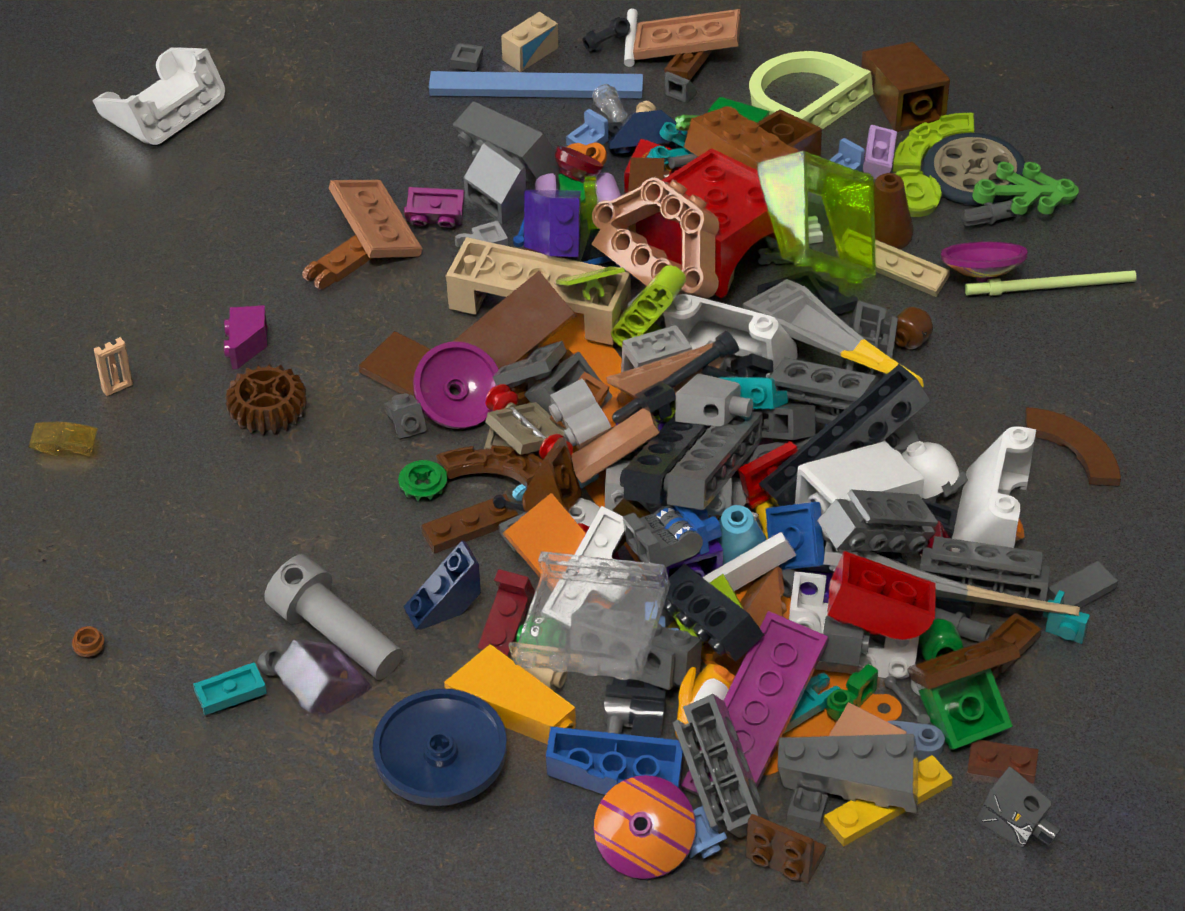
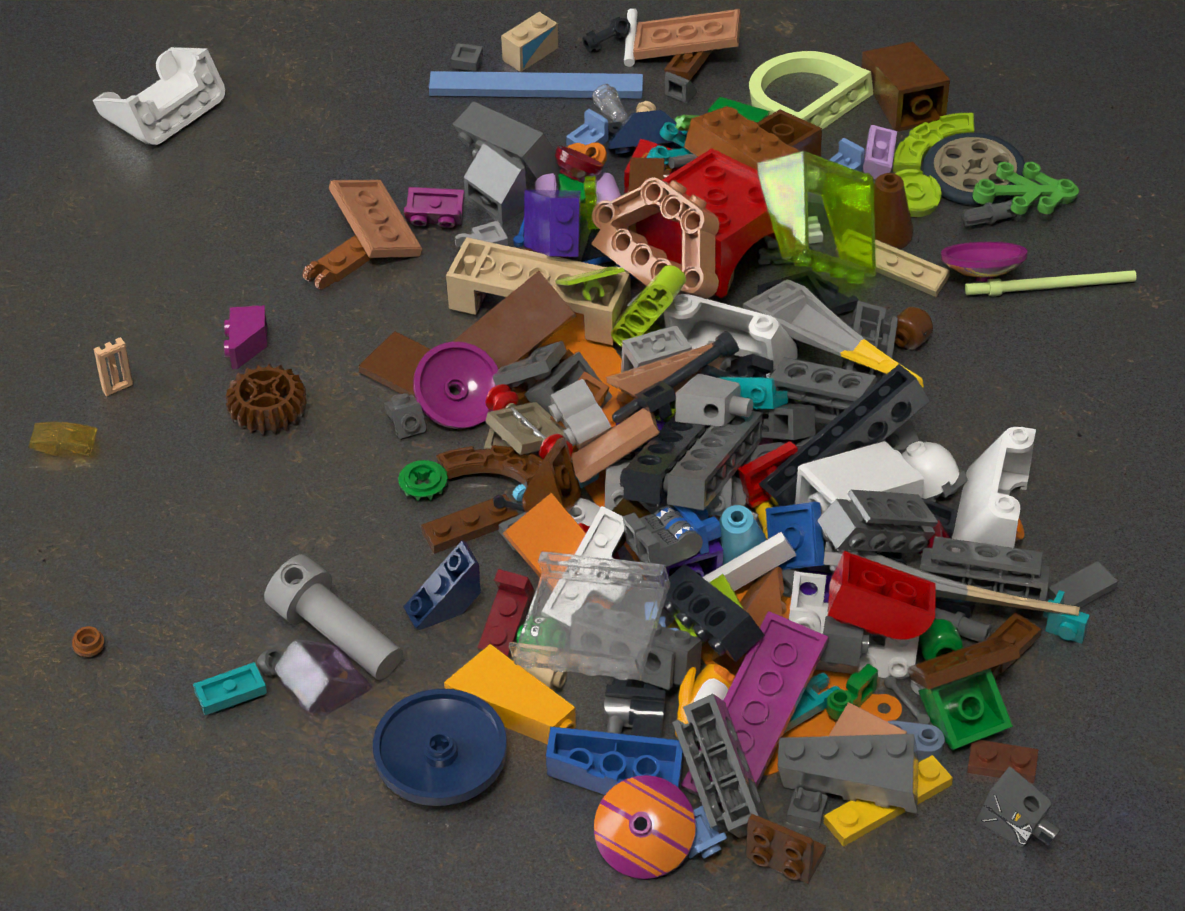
(1090, 448): reddish brown tile -> none

